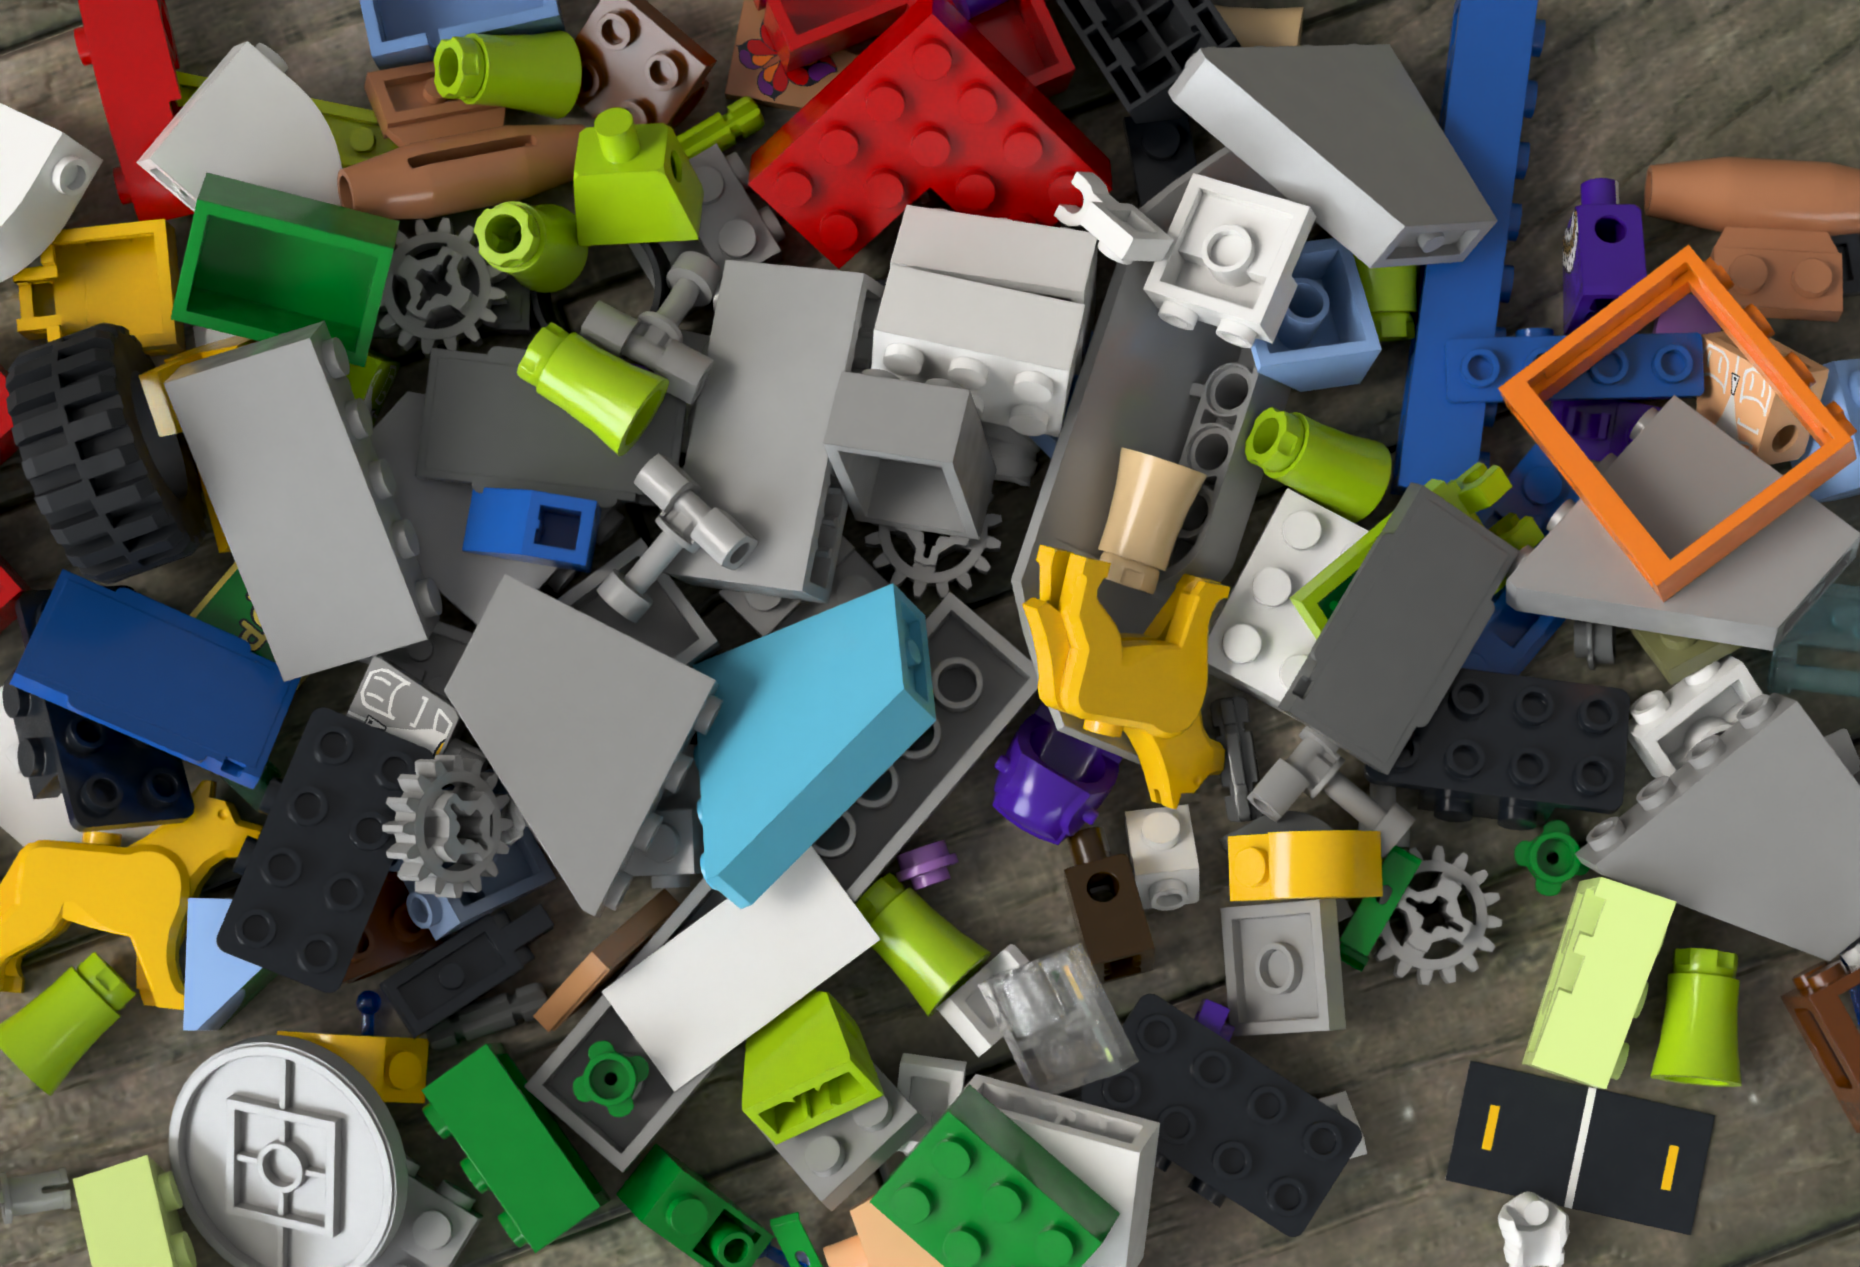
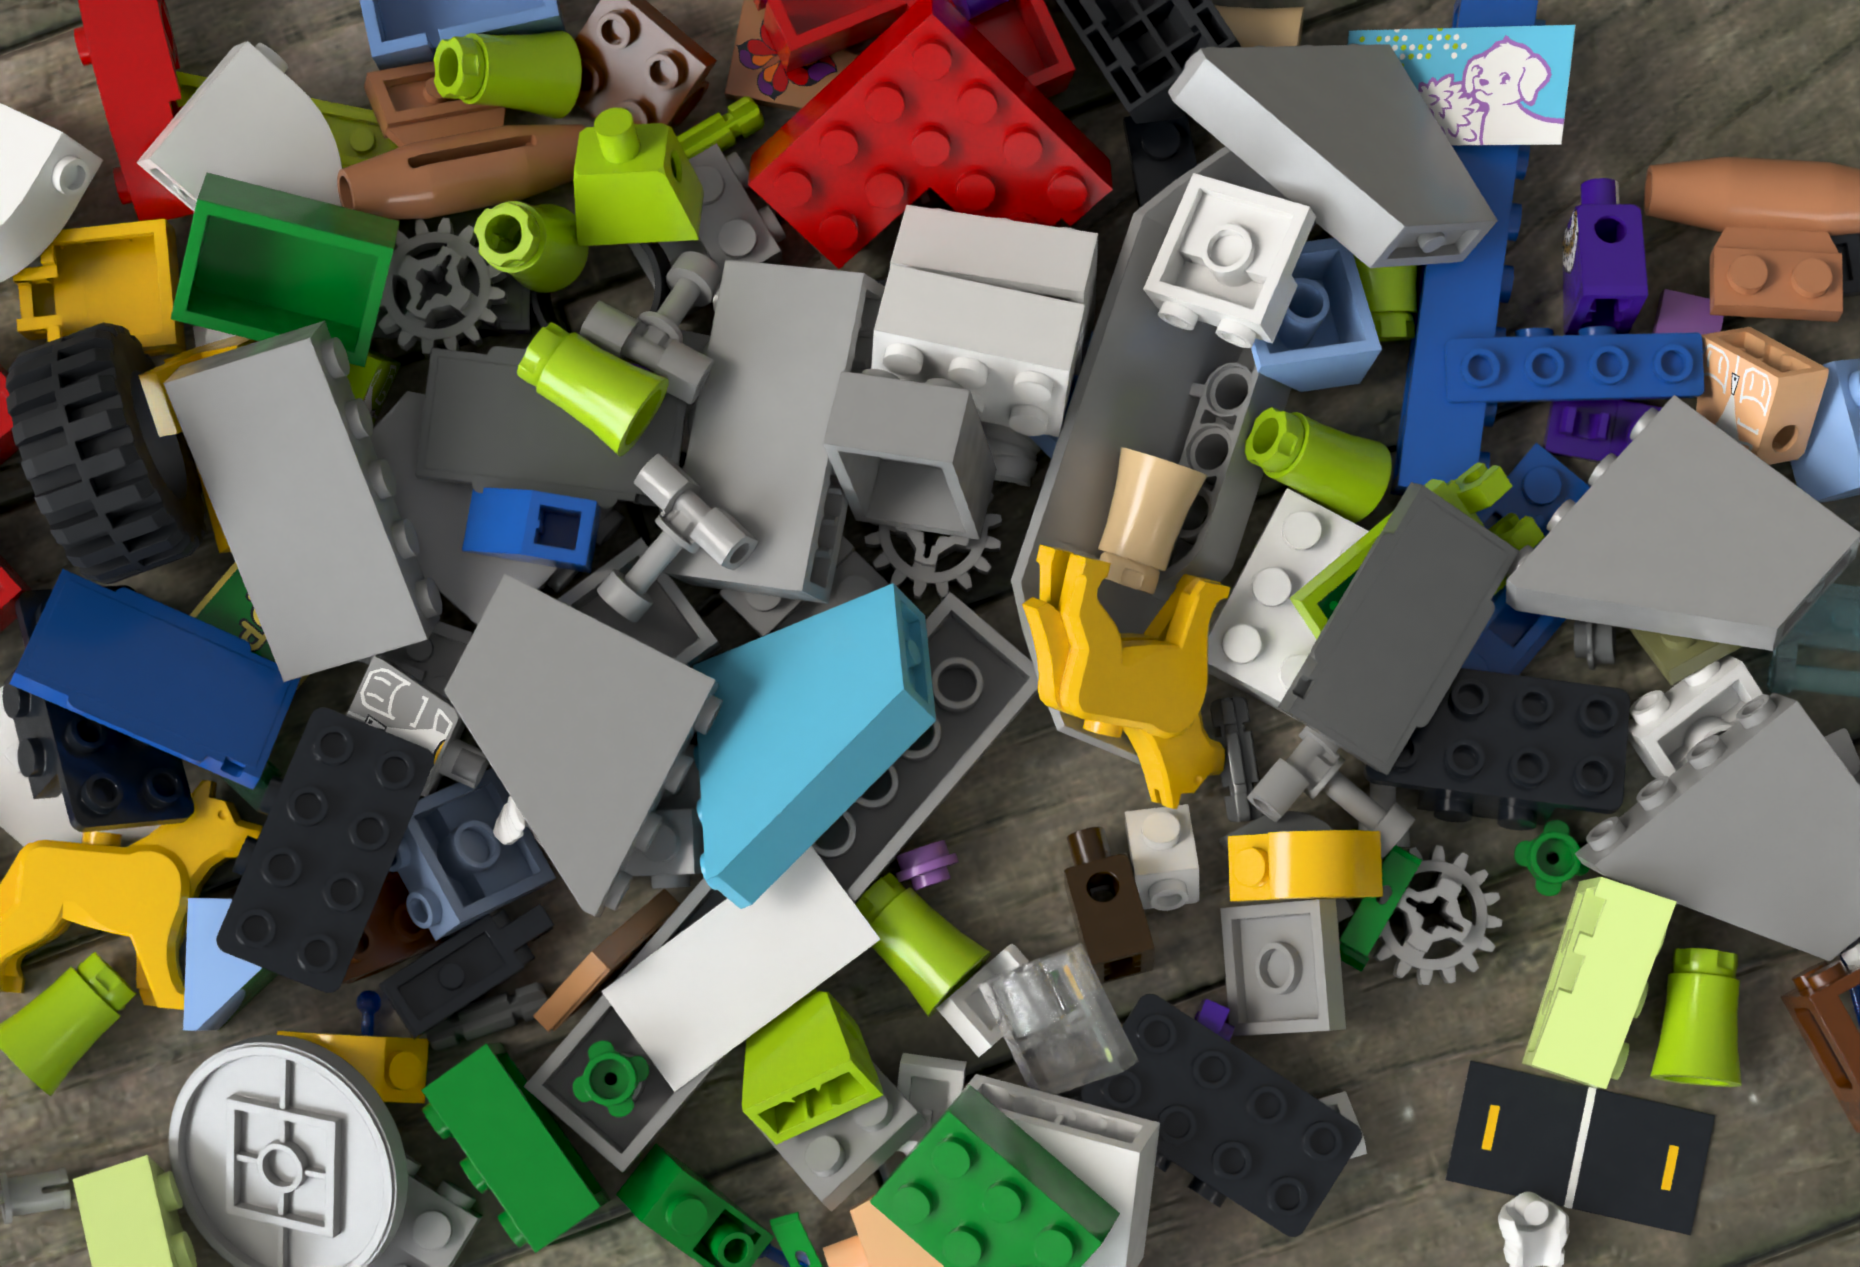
(447, 826): light grey gear -> none
(1052, 780): dark purple helmet -> none
(1120, 227): white plate -> none
(1487, 80): none -> sticker
(1750, 332): orange window -> none

